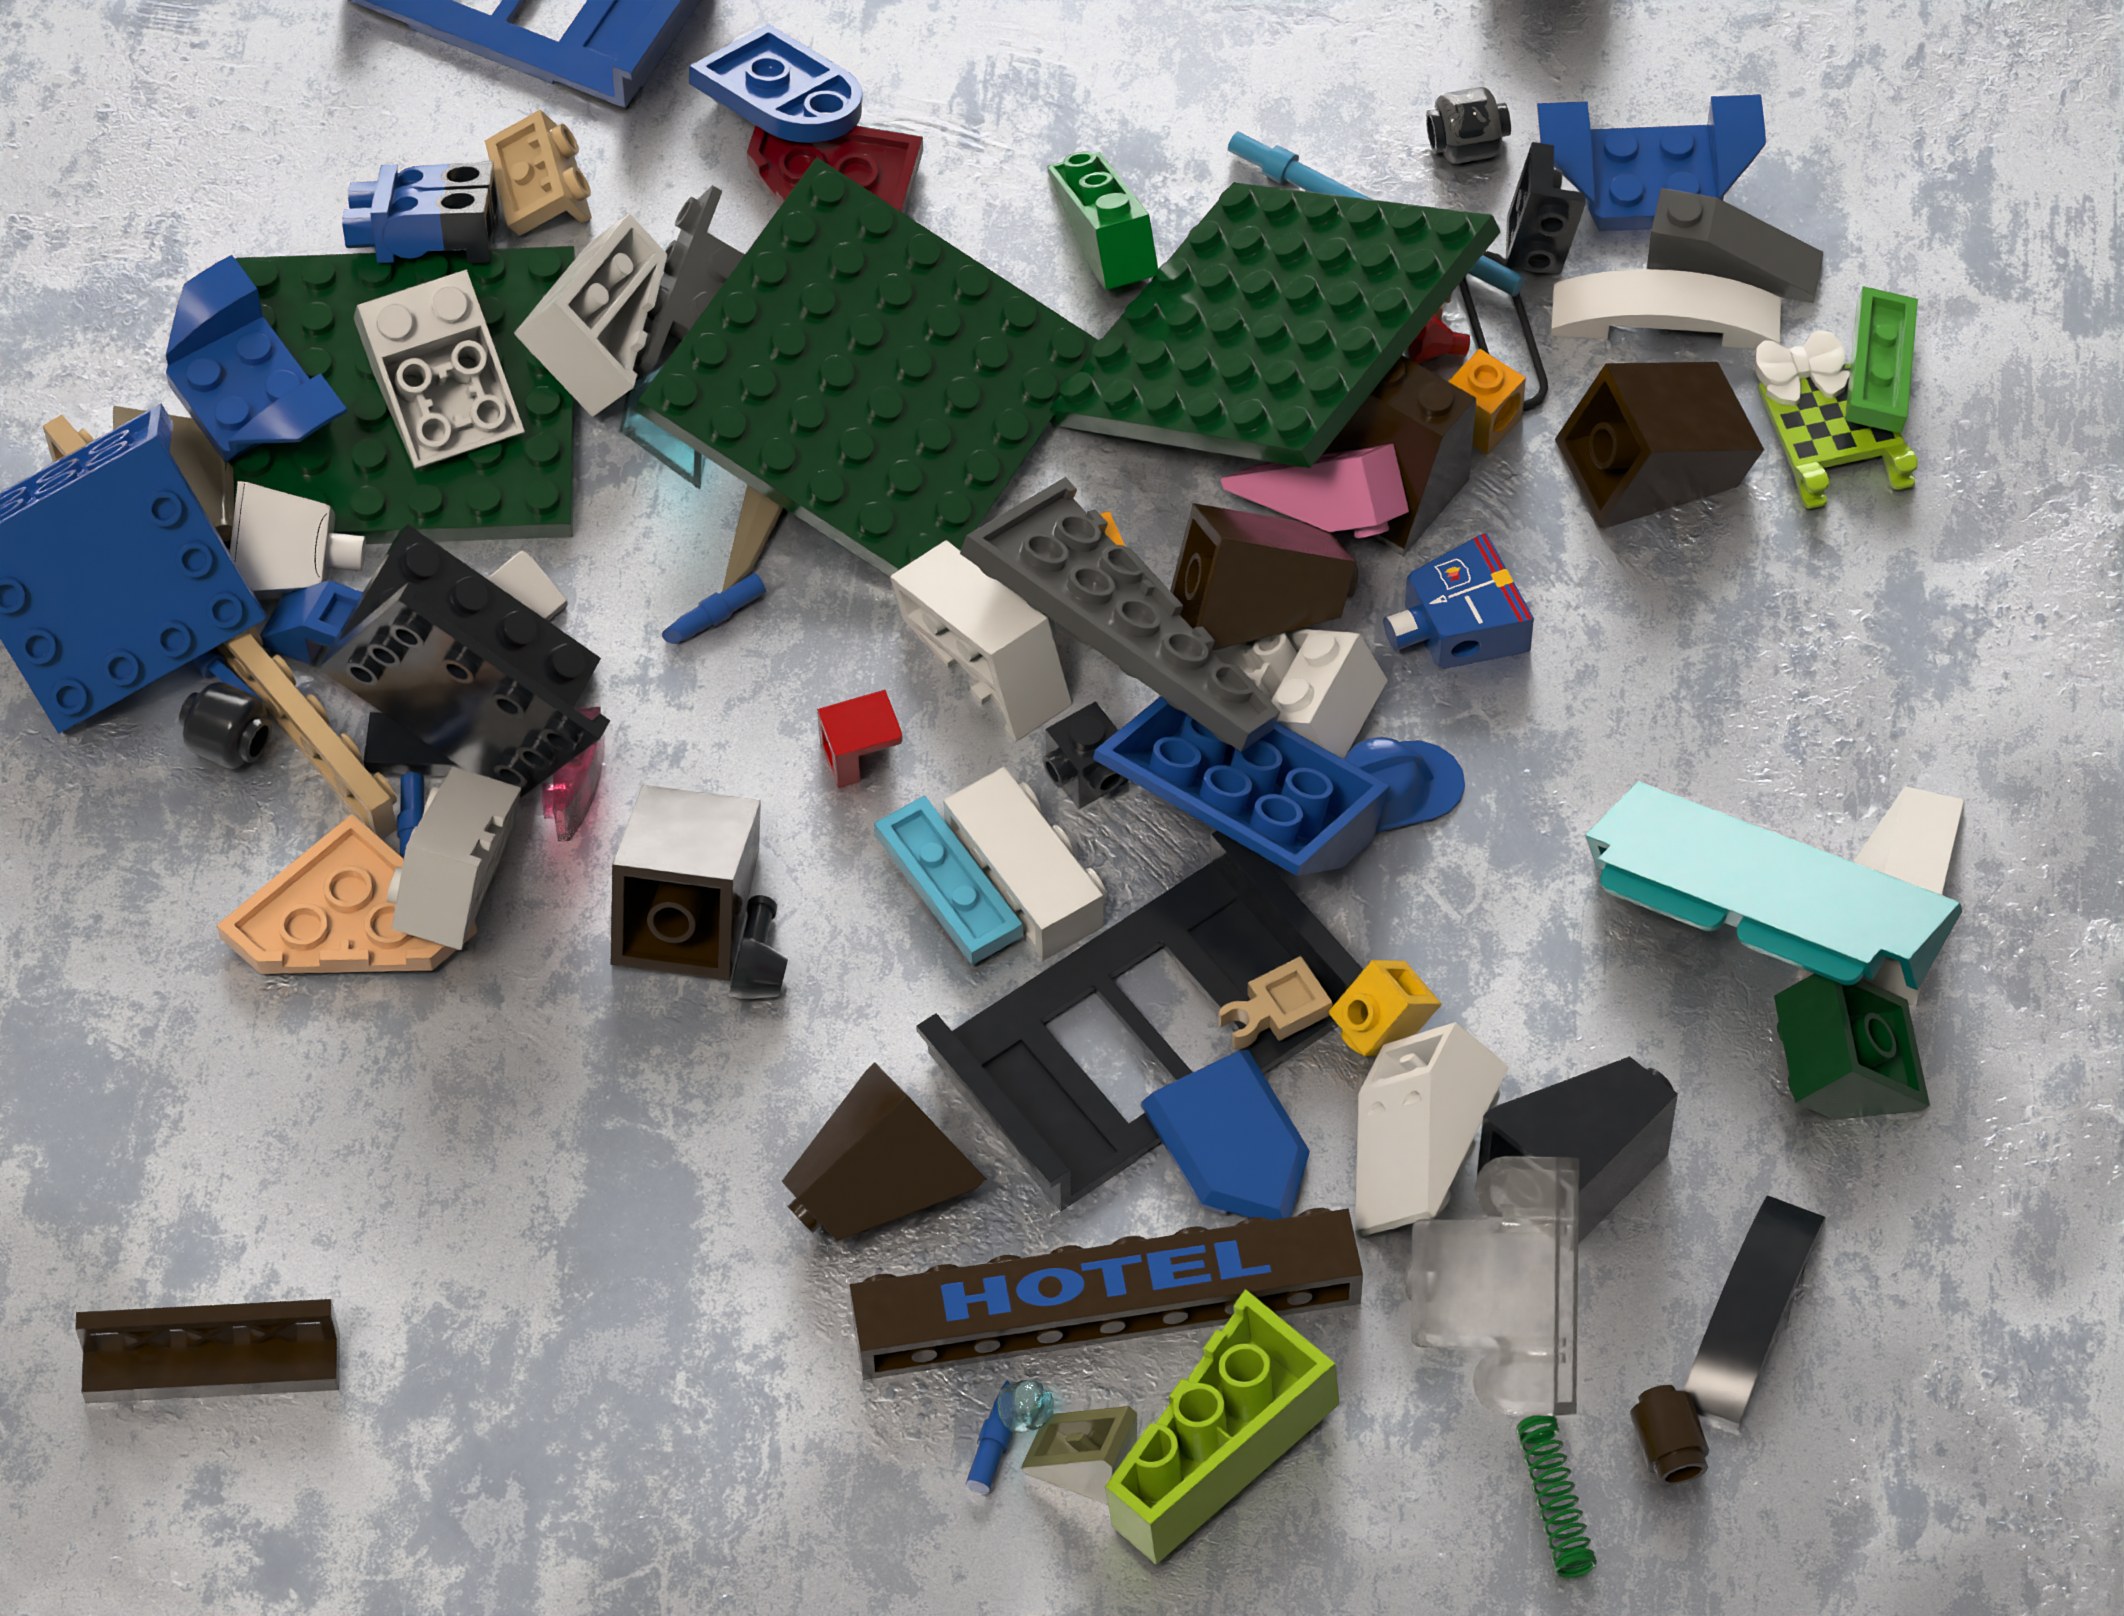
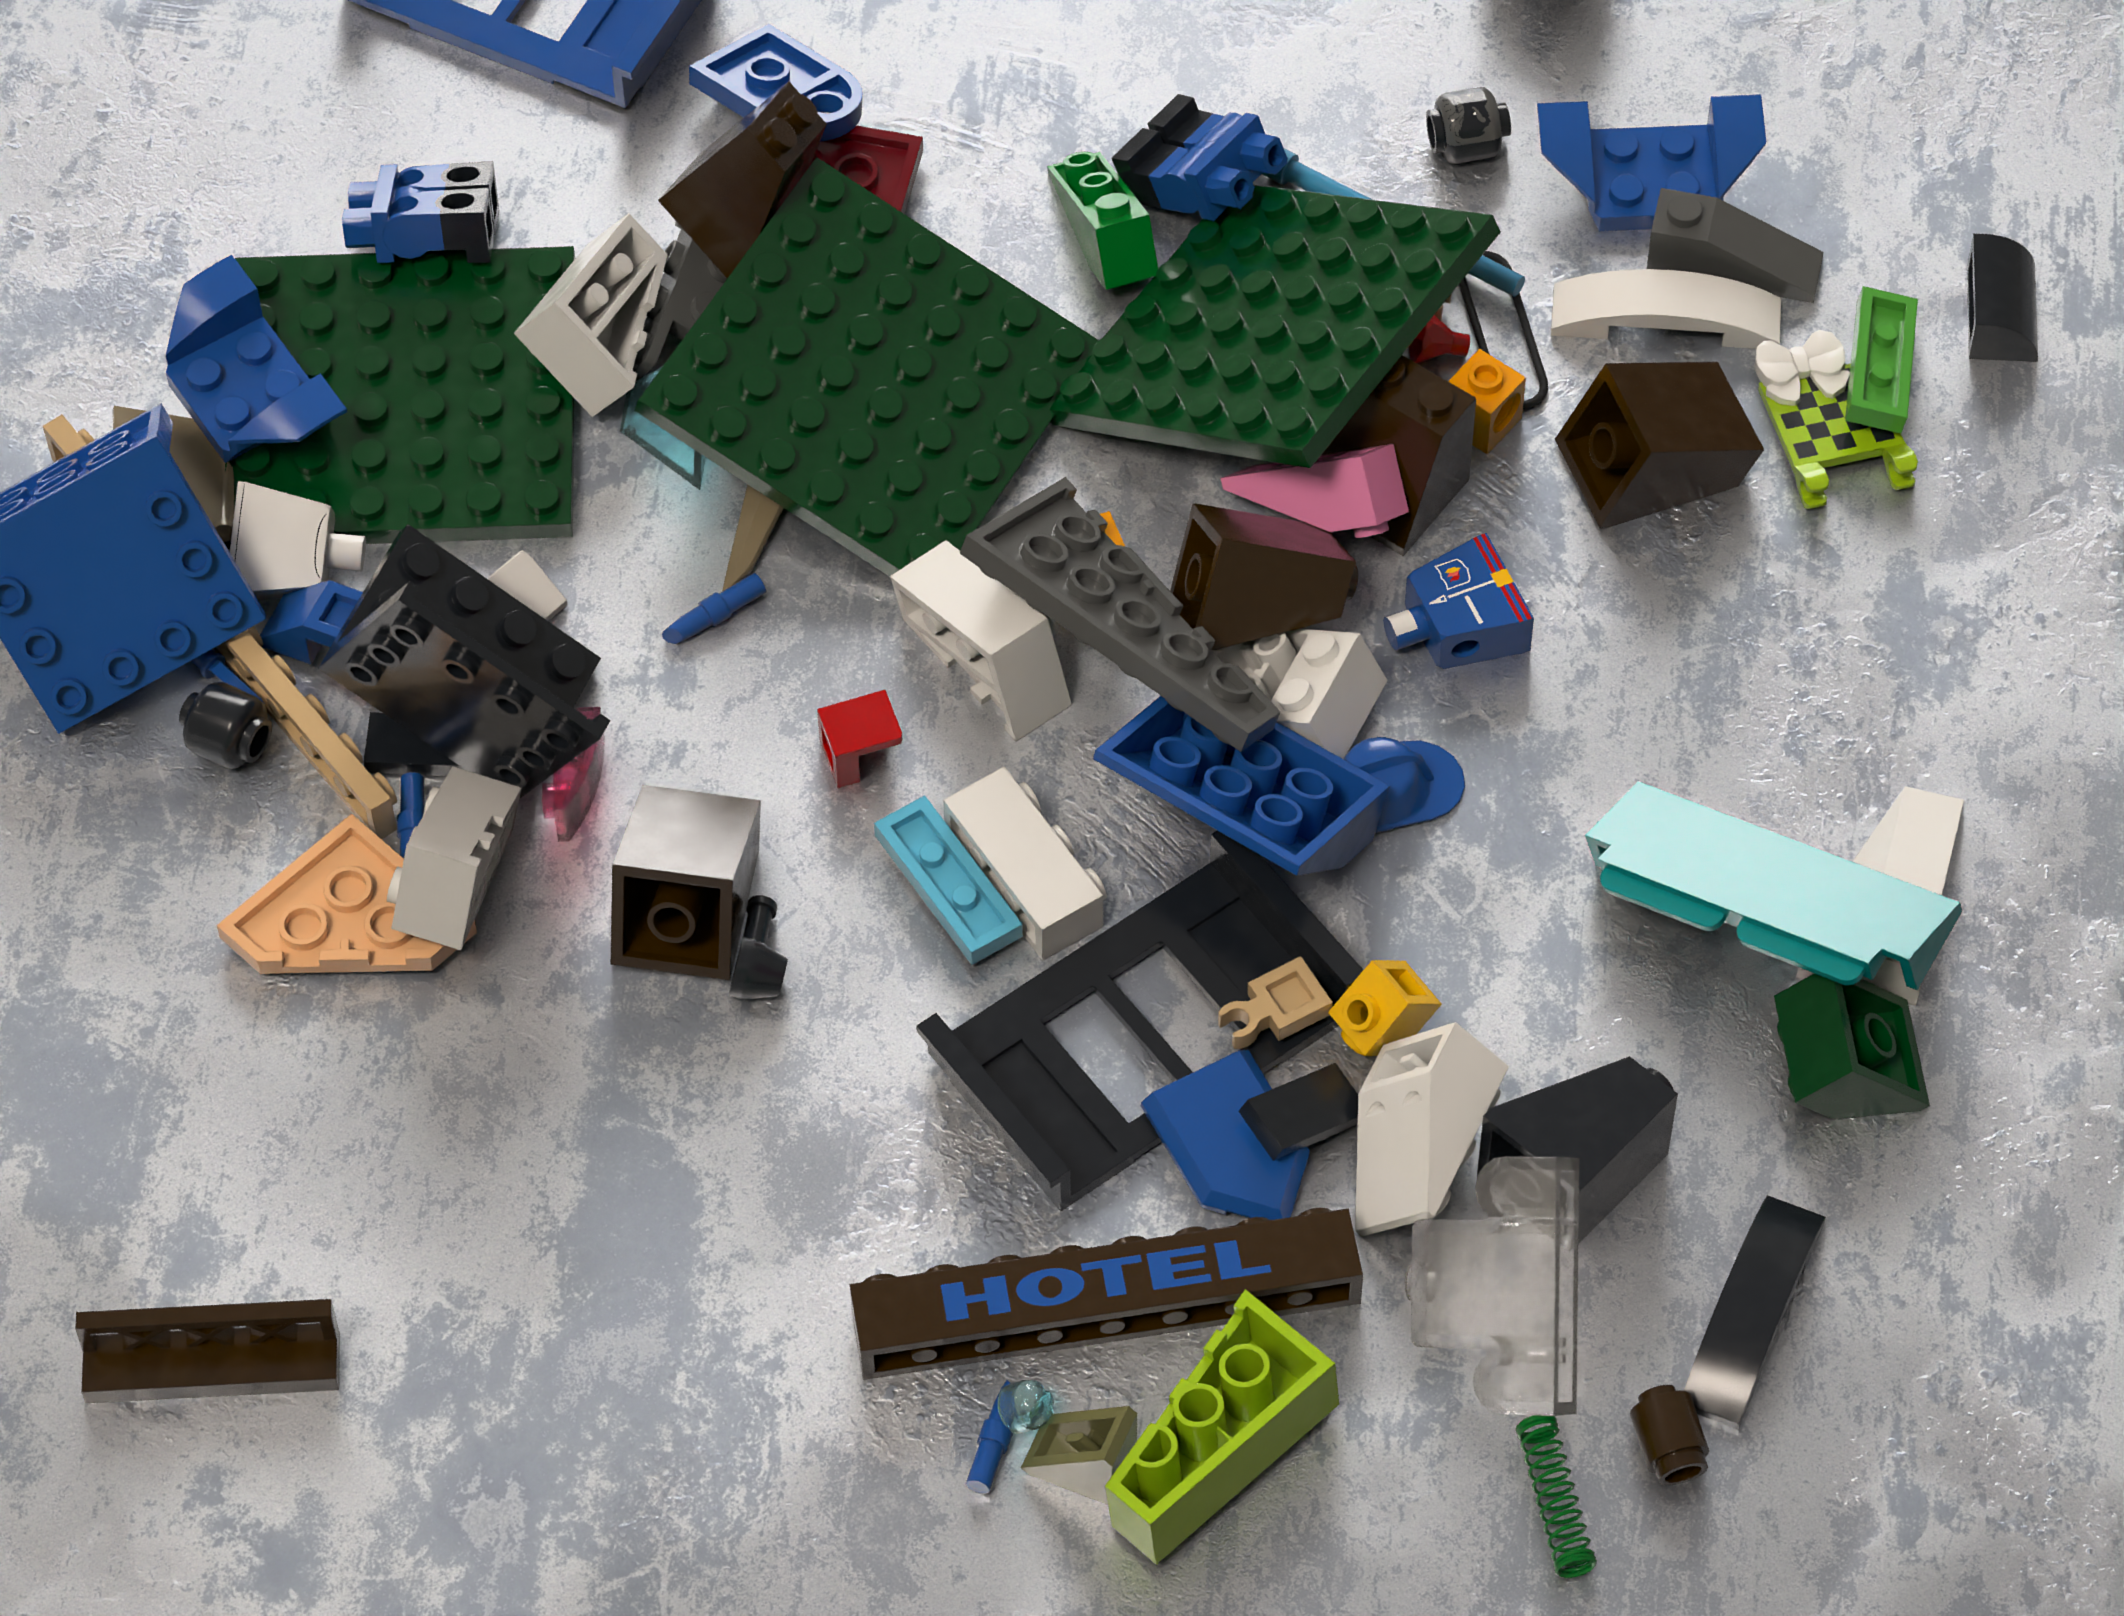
(438, 369): white slope -> none
(538, 173): tan bracket -> none
(745, 176): none -> dark brown slope
(875, 1162): dark brown slope -> none
(1071, 753): black brick -> none
(1198, 159): none -> blue hips
(1302, 1111): none -> black tile
(1541, 215): black bracket -> none
(2001, 300): none -> black brick

